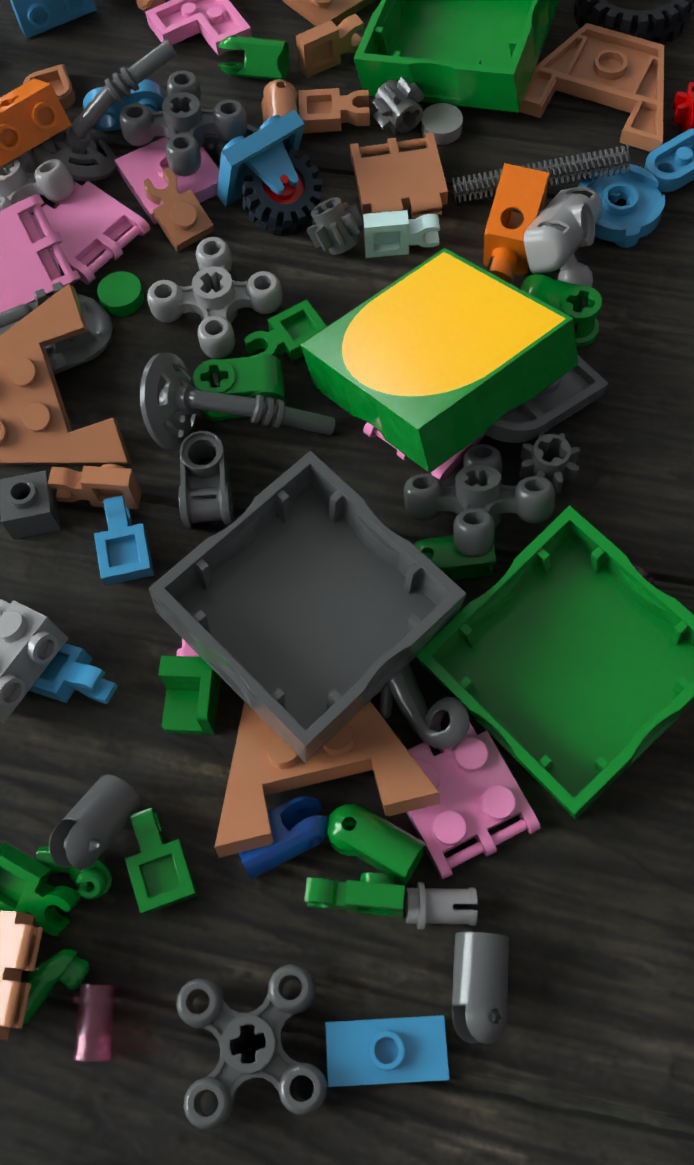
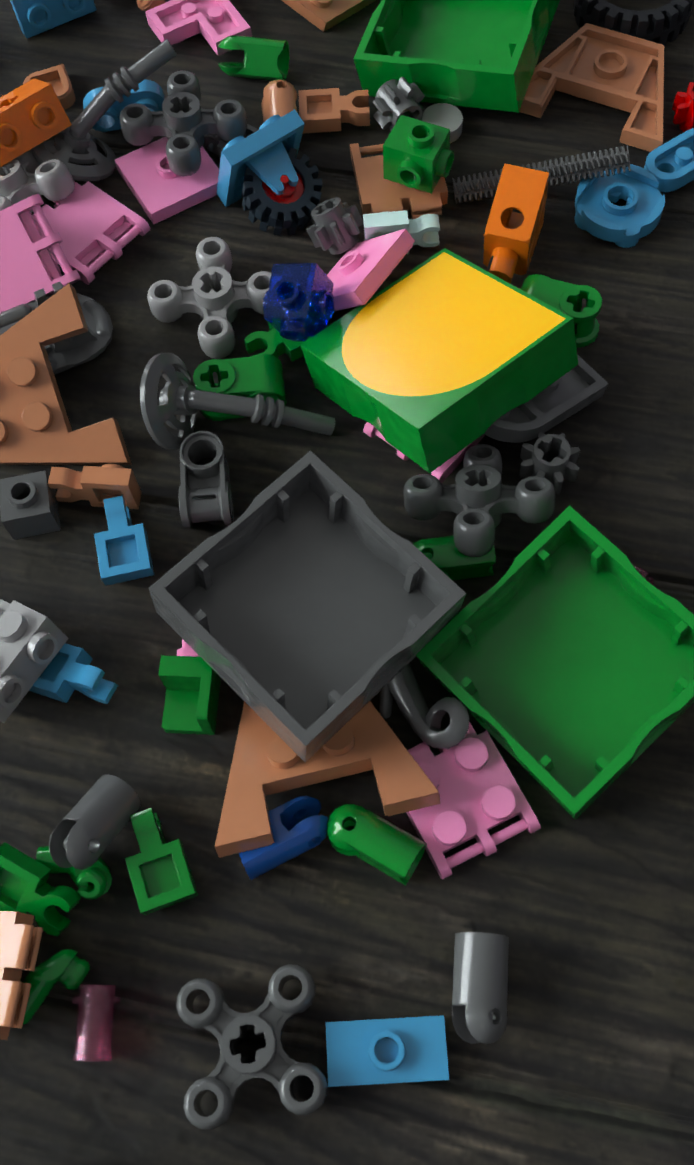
(120, 293): green tile -> none
(179, 215): nougat plate -> none
(298, 300): none -> clear blue brick
(323, 45): nougat plate -> none
(367, 267): none -> bright pink plate
(370, 896): green plate -> none
(417, 154): none -> green brick
(436, 906): light grey pin -> none
(560, 230): light grey piece -> none

